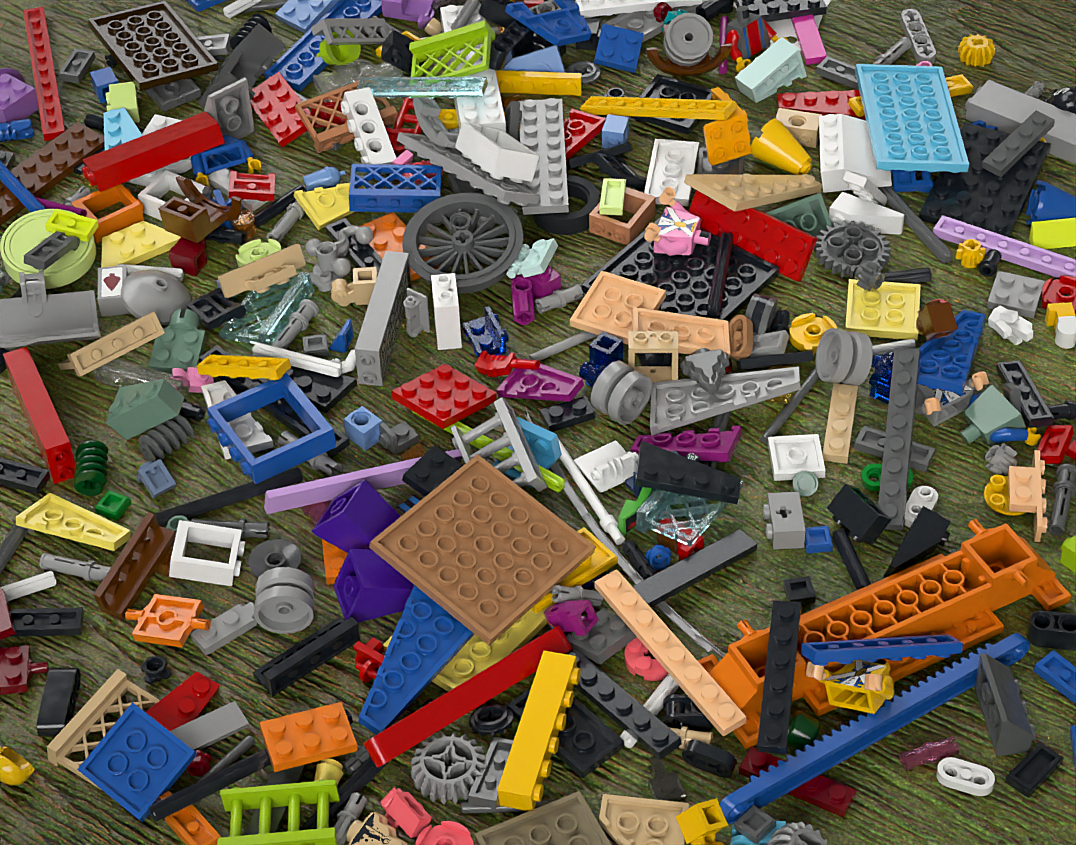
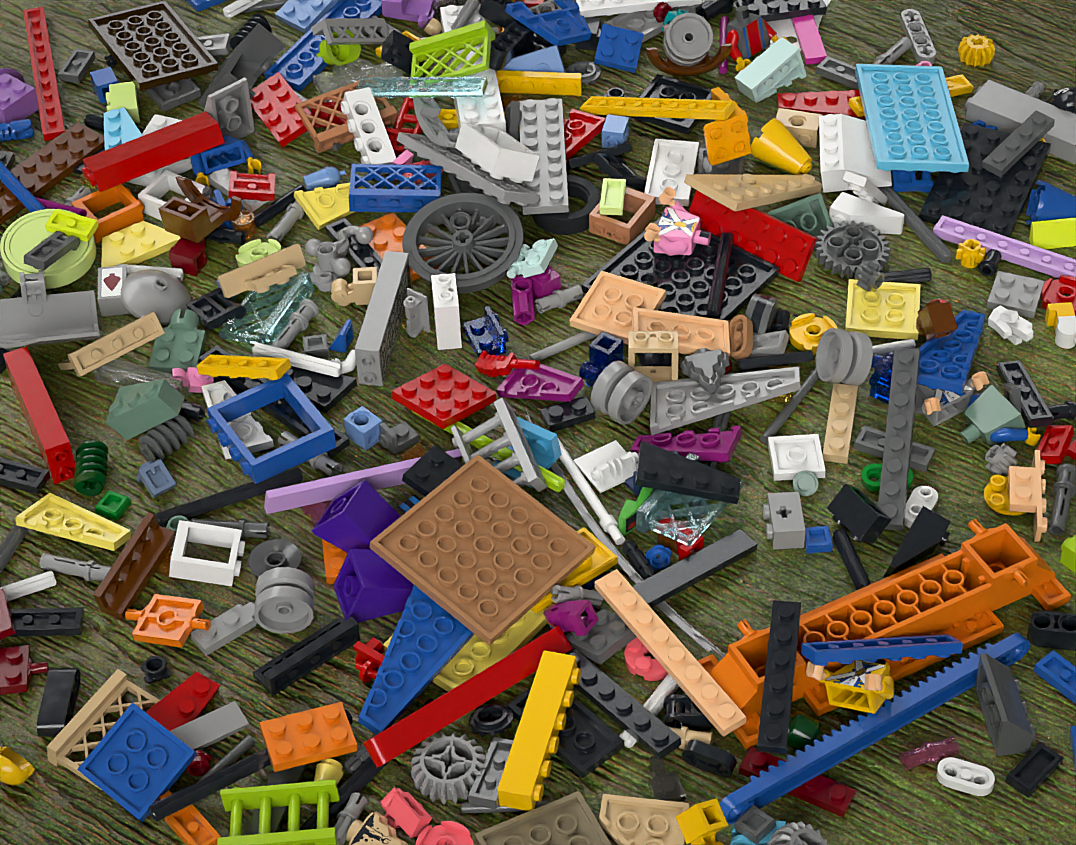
(799, 590): black plate -> none

